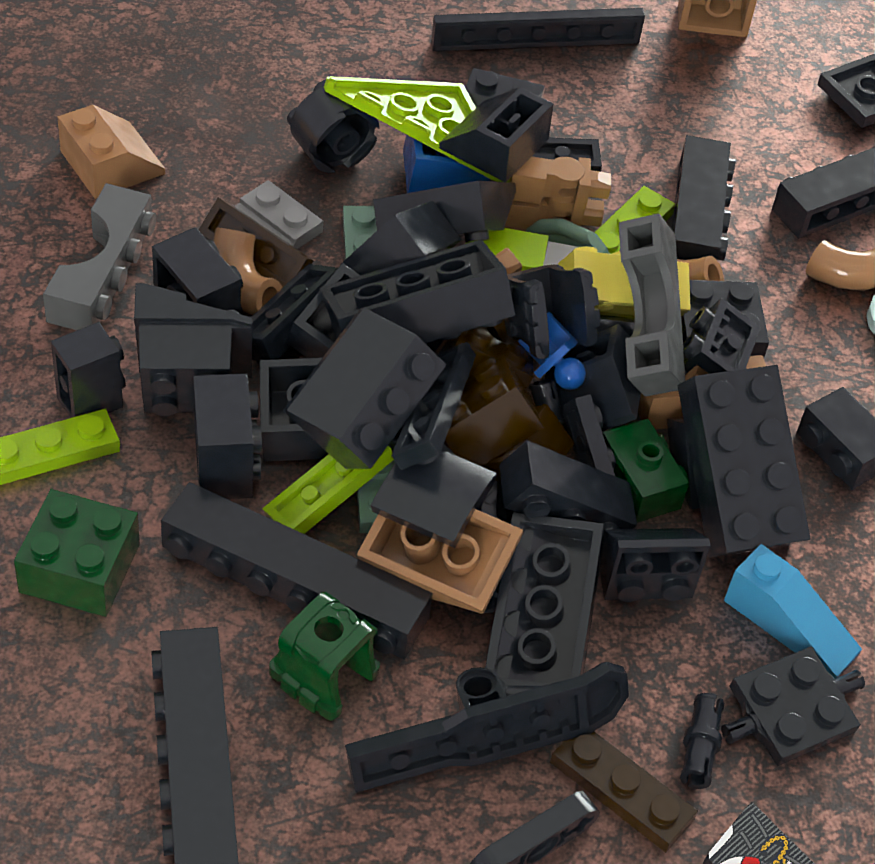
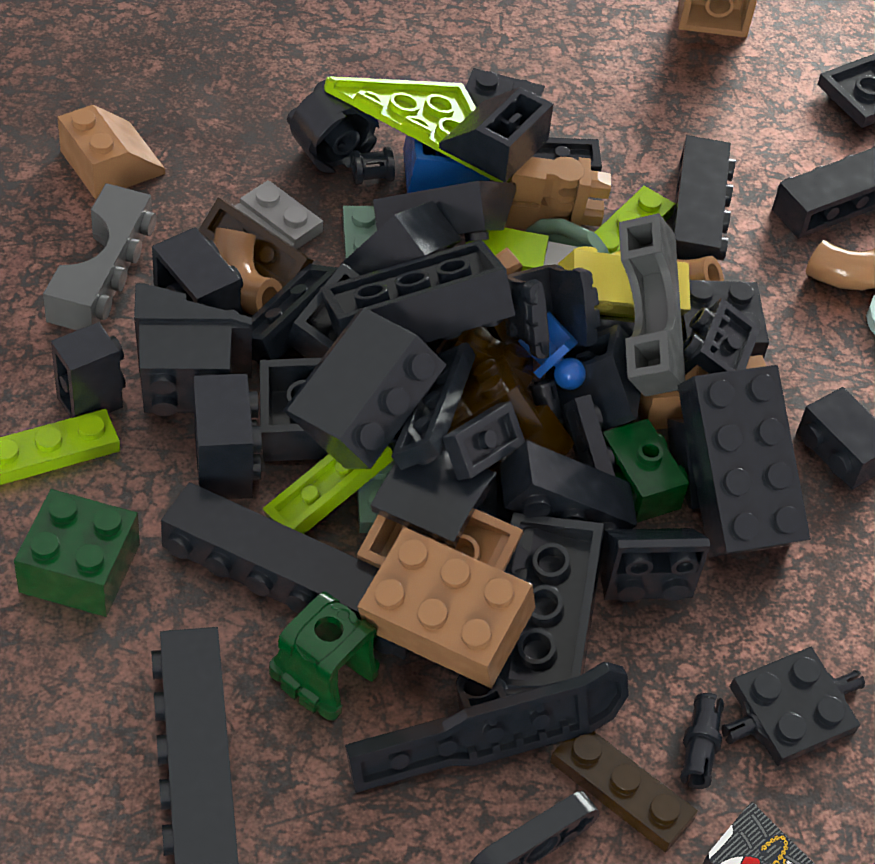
(385, 170): none -> black bush
(447, 607): none -> medium nougat brick
(483, 440): none -> black plate
(537, 29): black tile -> none
(790, 610): dark azure slope -> none

